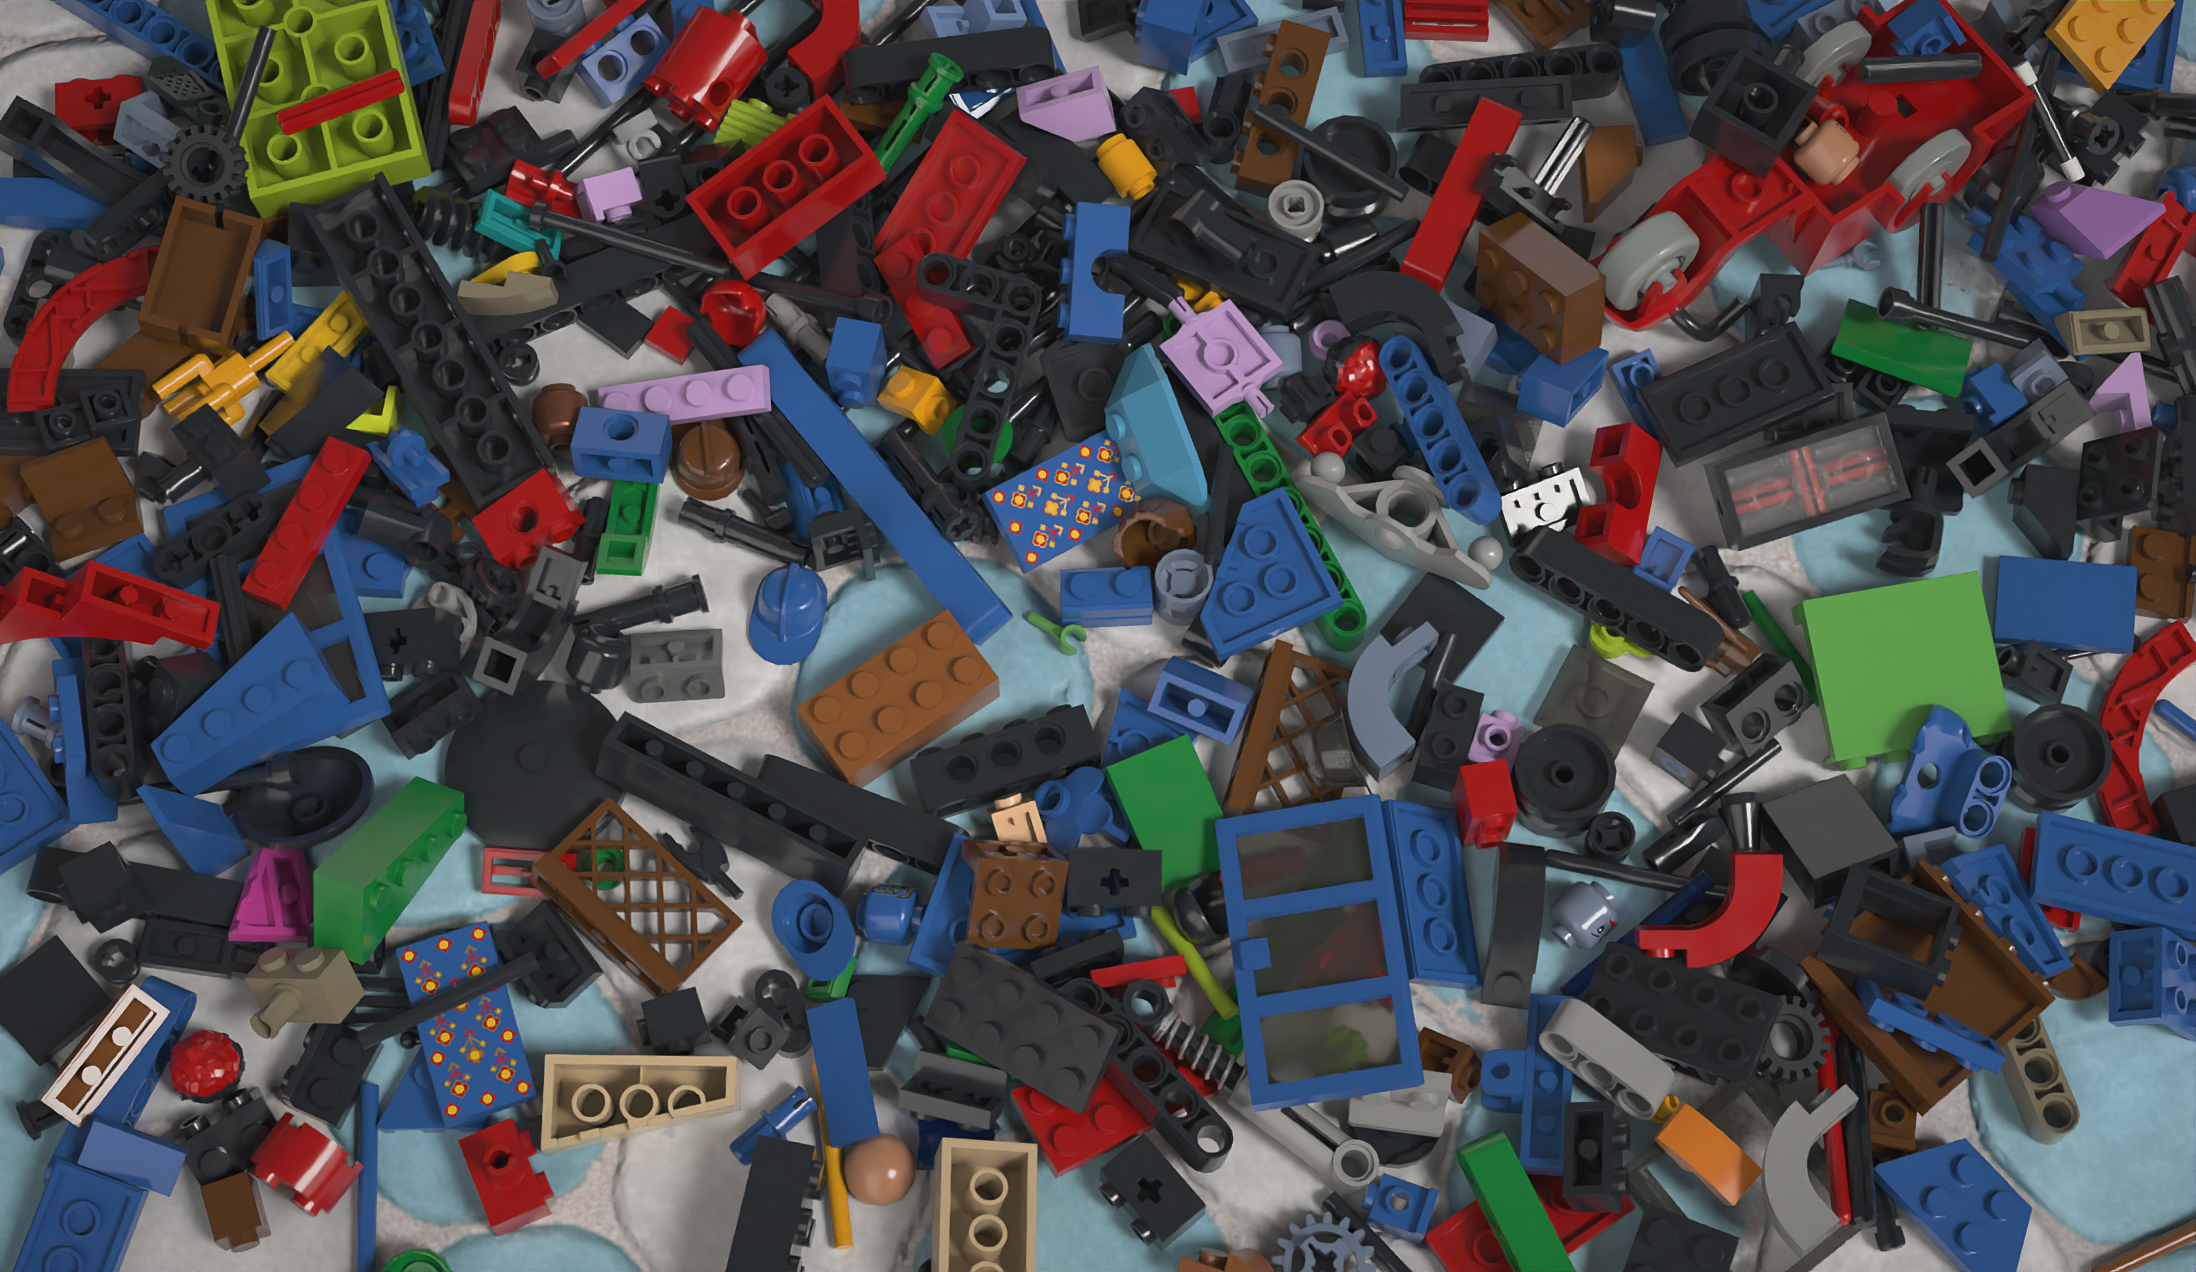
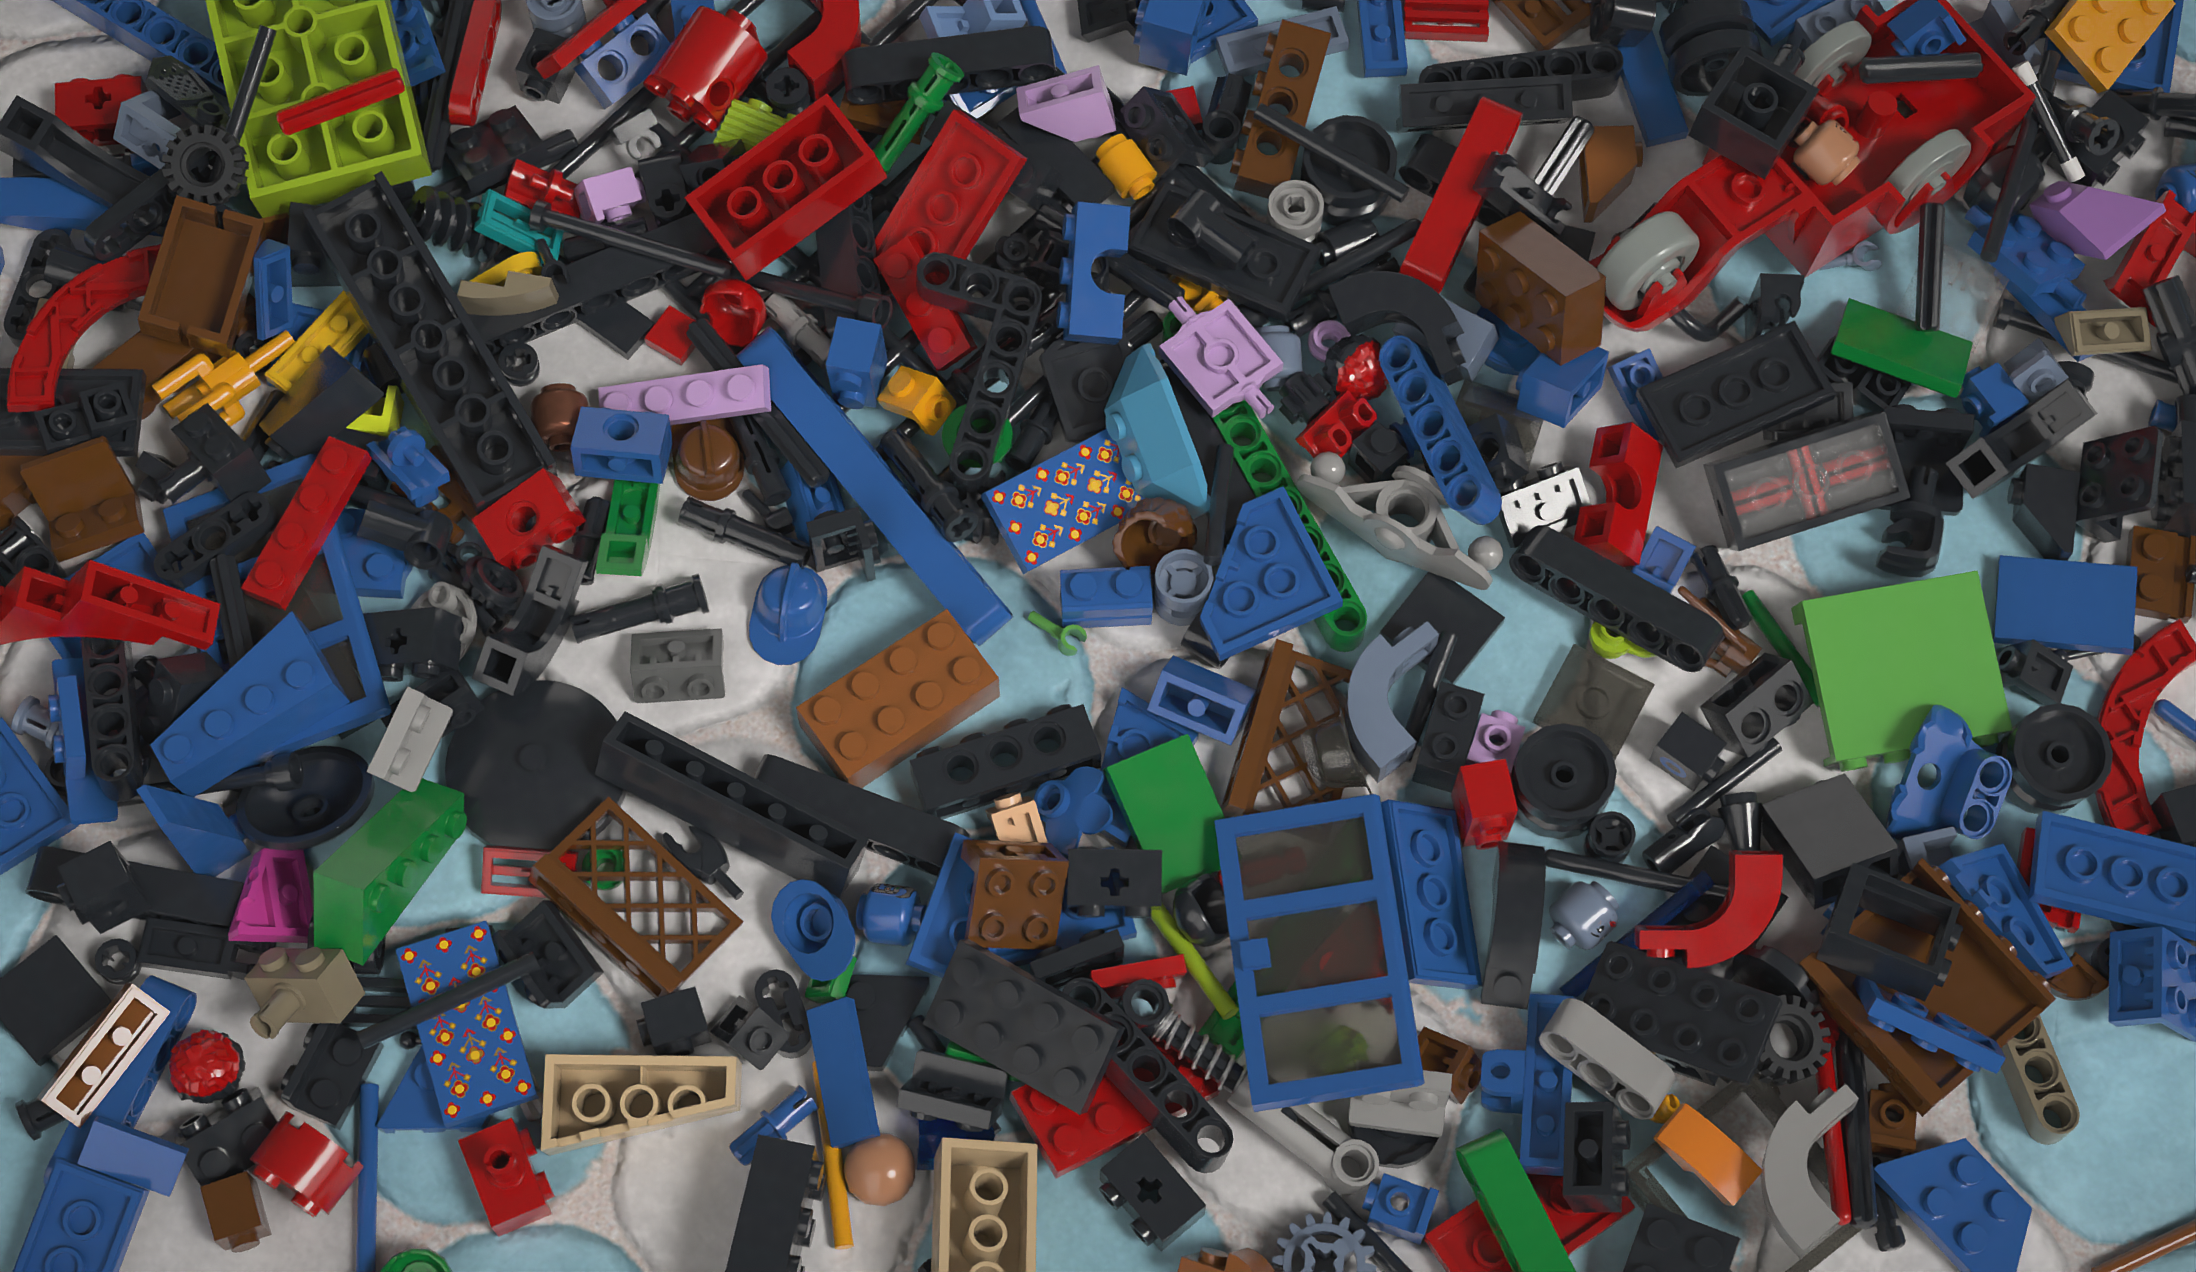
(410, 740): none -> light grey bracket
(598, 658): black head -> none
(1898, 306): black piece -> none
(2126, 395): lavender slope -> none

